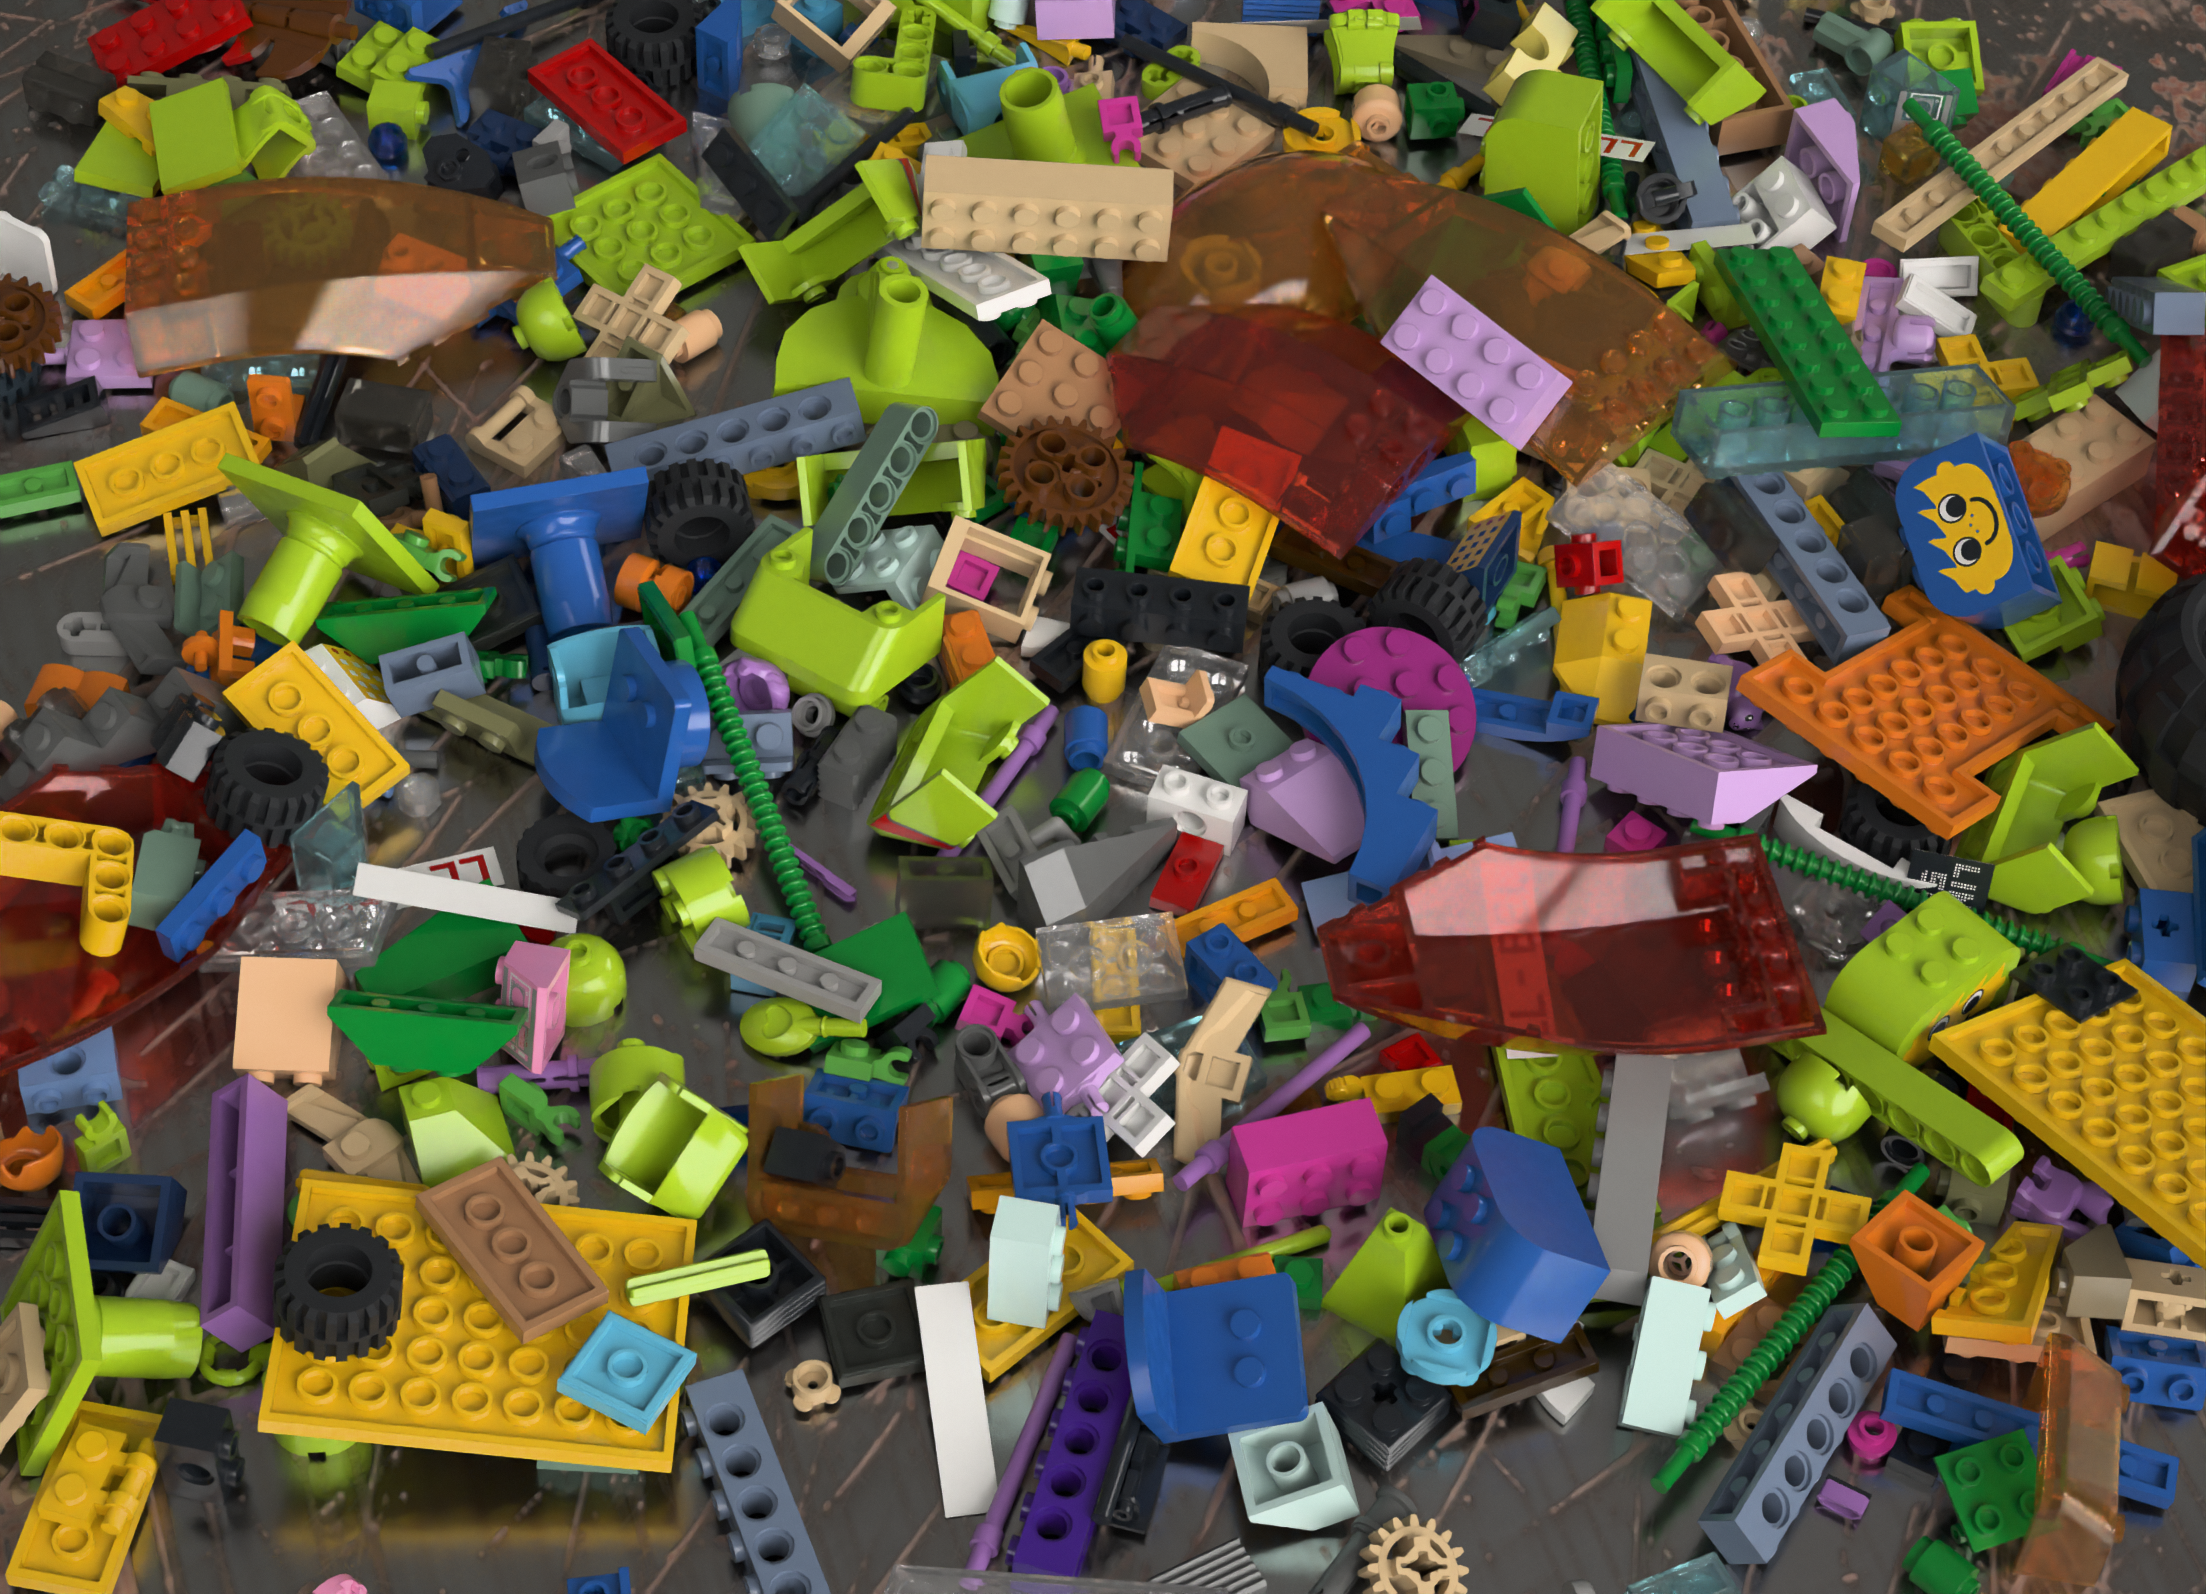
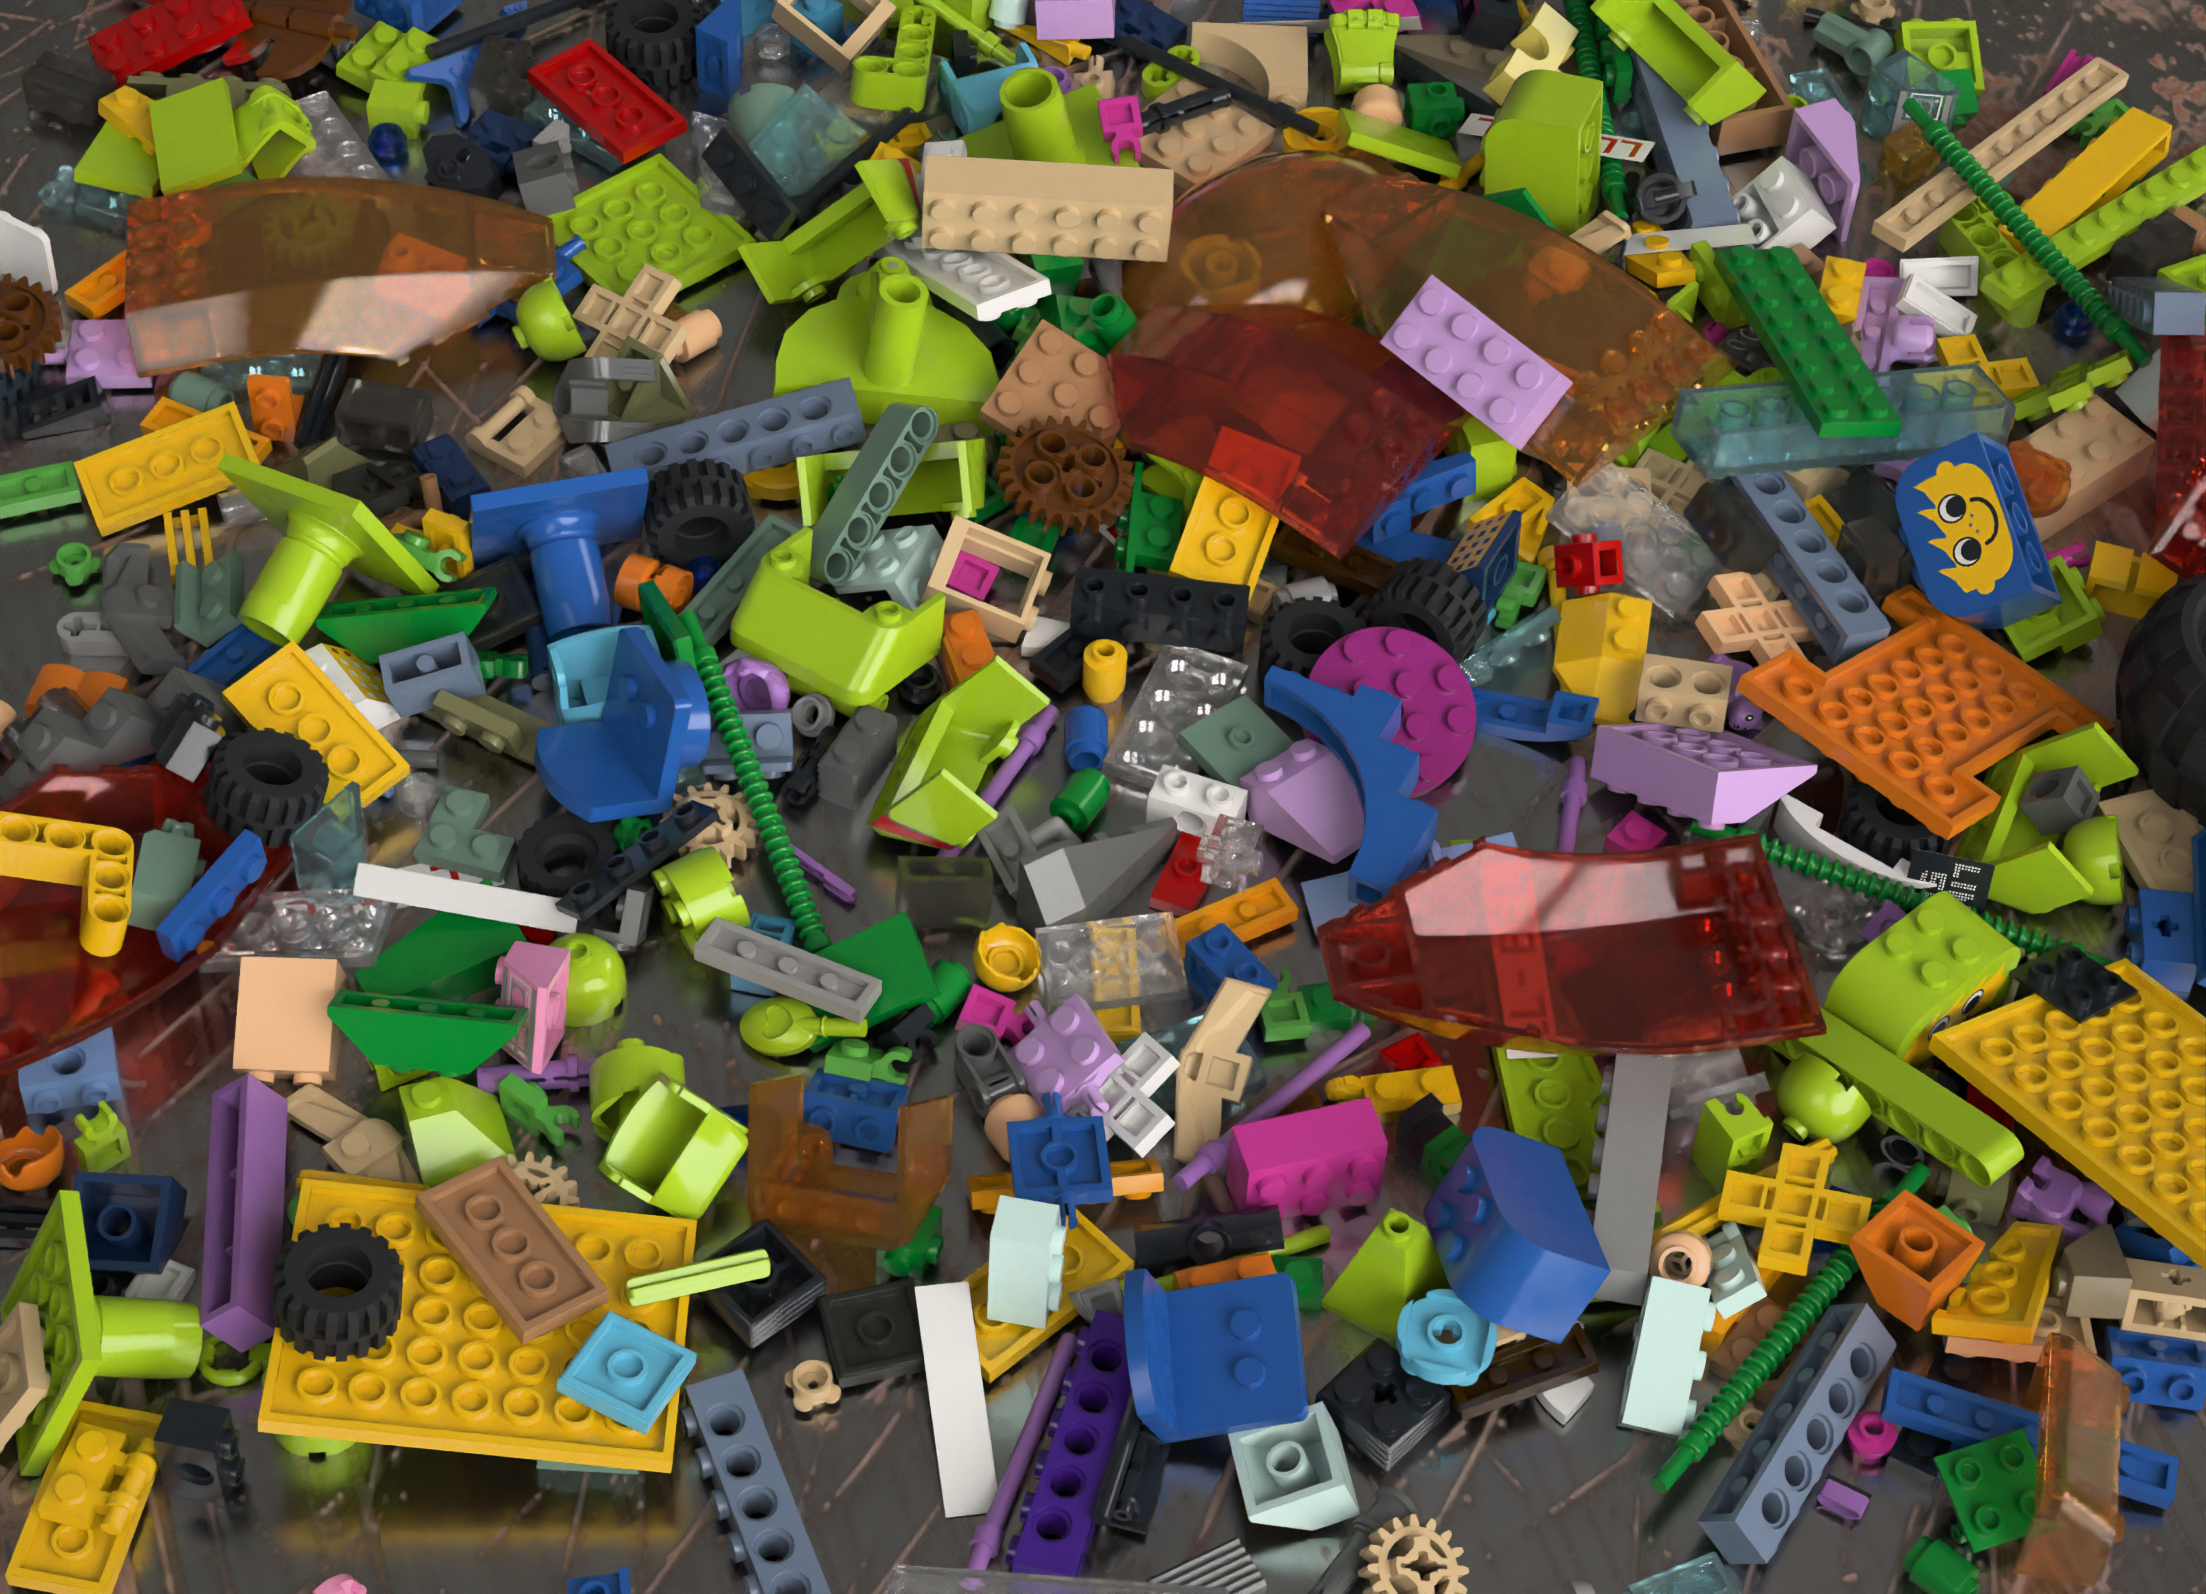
(75, 563): none -> bright green plate
(219, 650): orange hips -> none
(457, 844): none -> sand green plate
(633, 912): none -> dark grey bracket
(805, 1158): black brick -> none
(1177, 703): light nougat bracket -> none
(1231, 853): none -> clear brick
(1240, 1232): none -> black piece
(1398, 143): none -> lime tile
(1429, 735): sand green plate -> none
(1730, 1140): none -> lime hinge
(2059, 799): none -> dark grey brick

